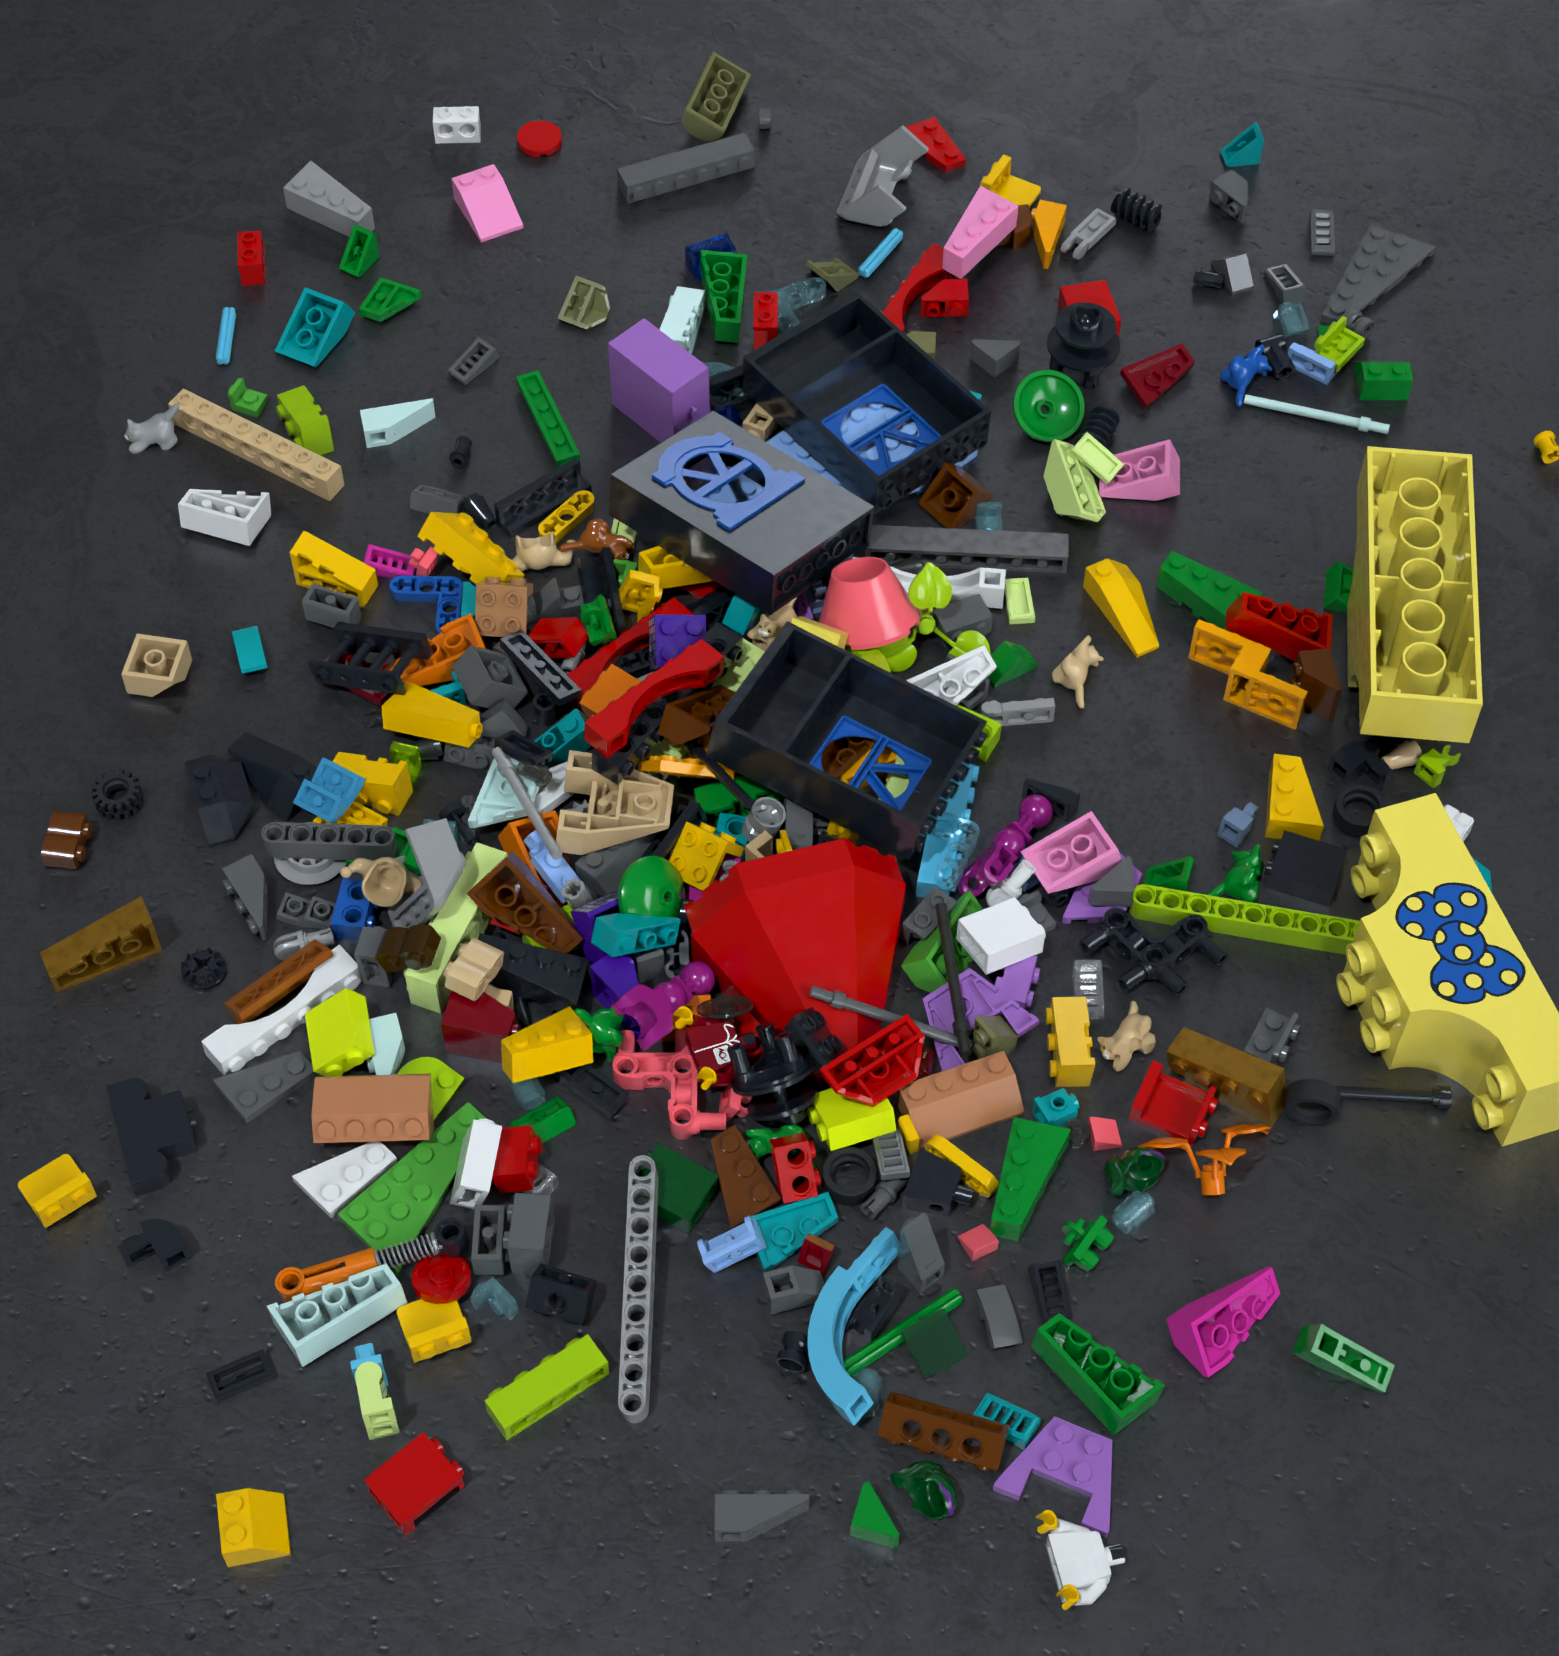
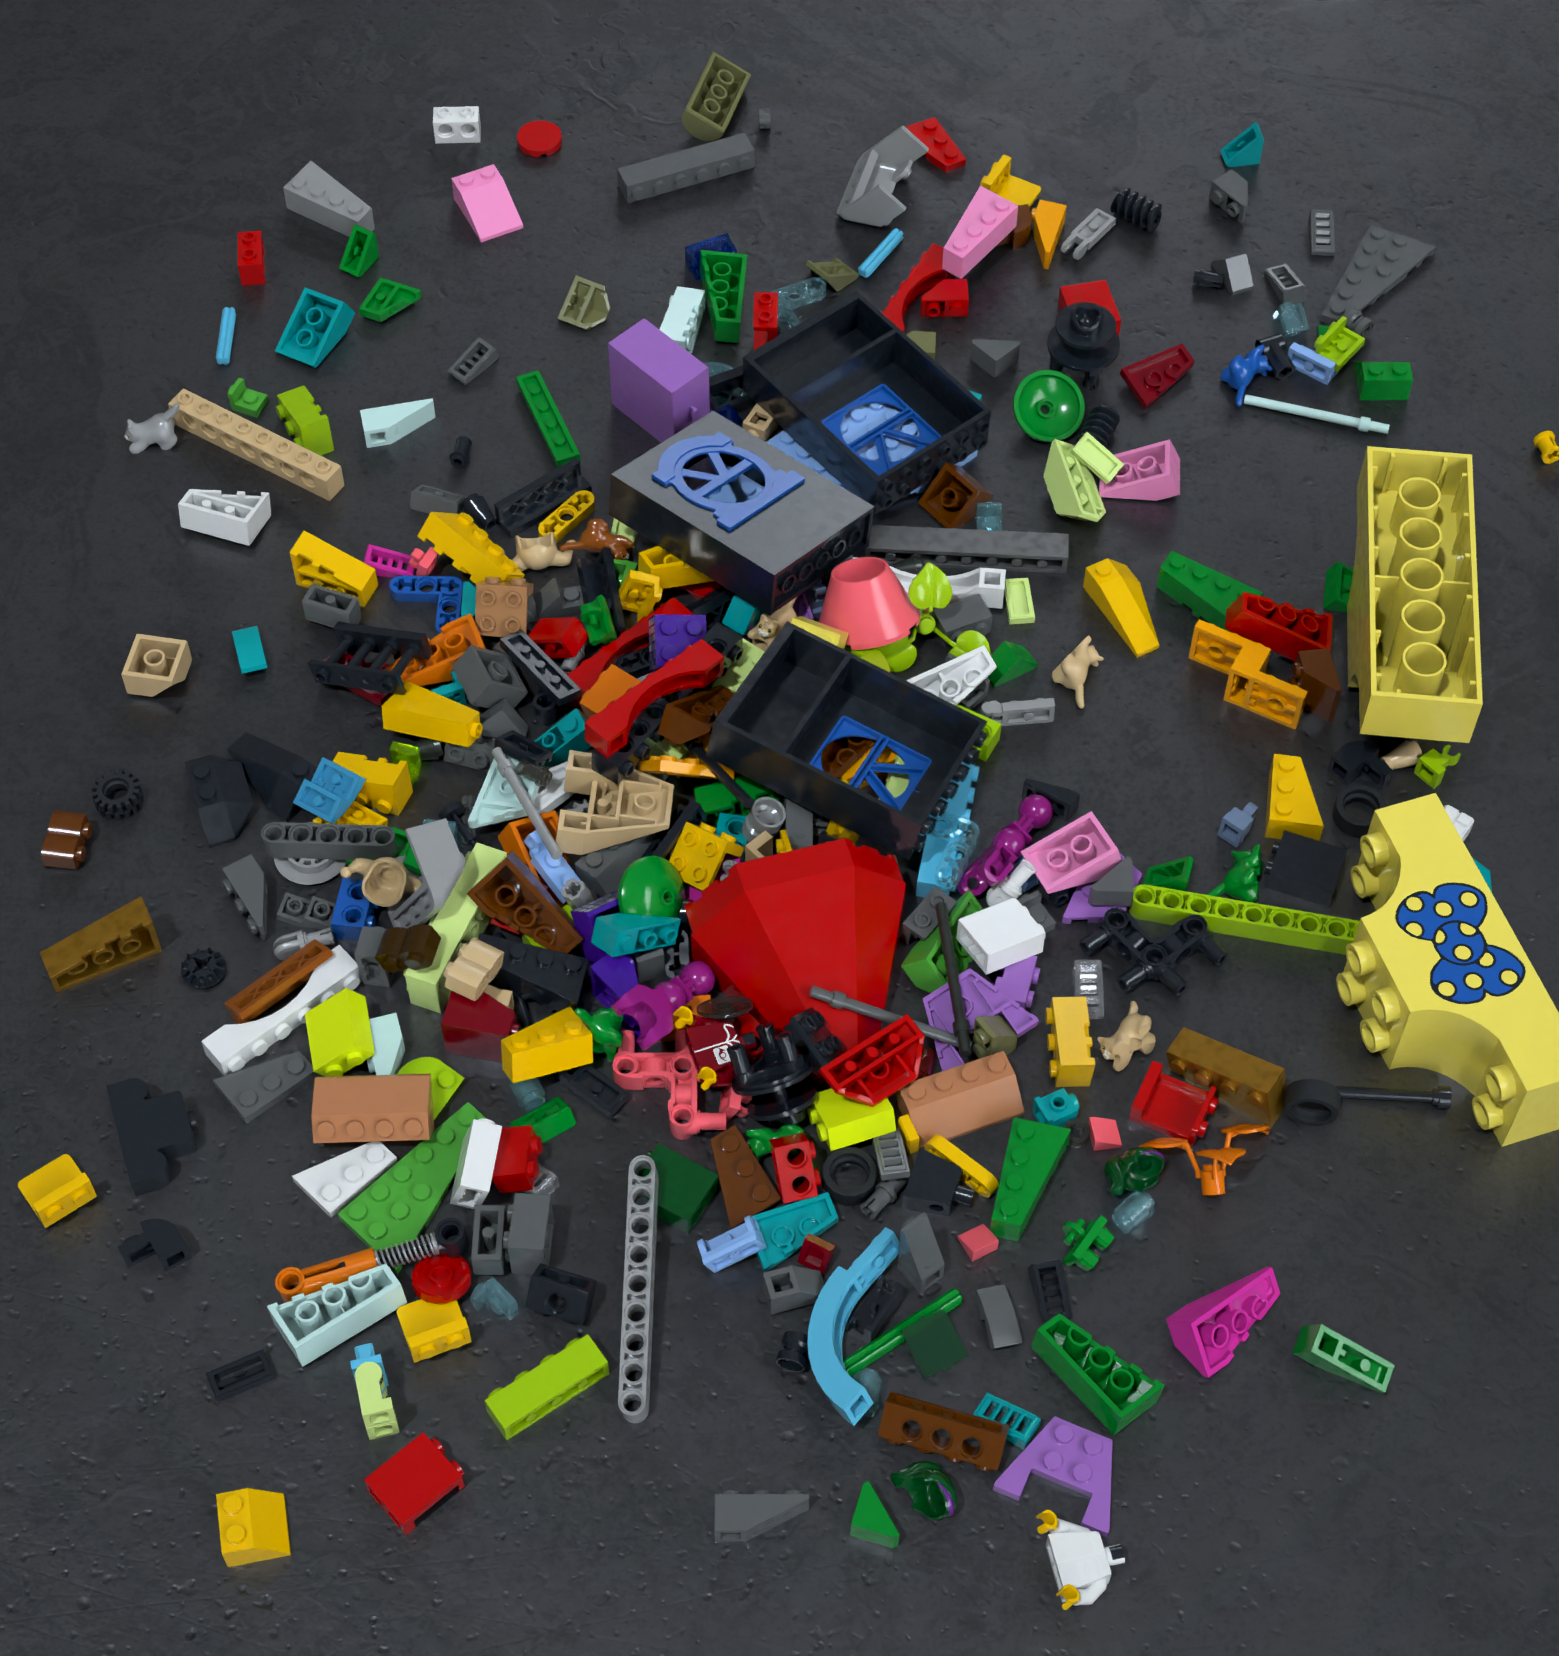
(1272, 1036): dark grey bracket -> none

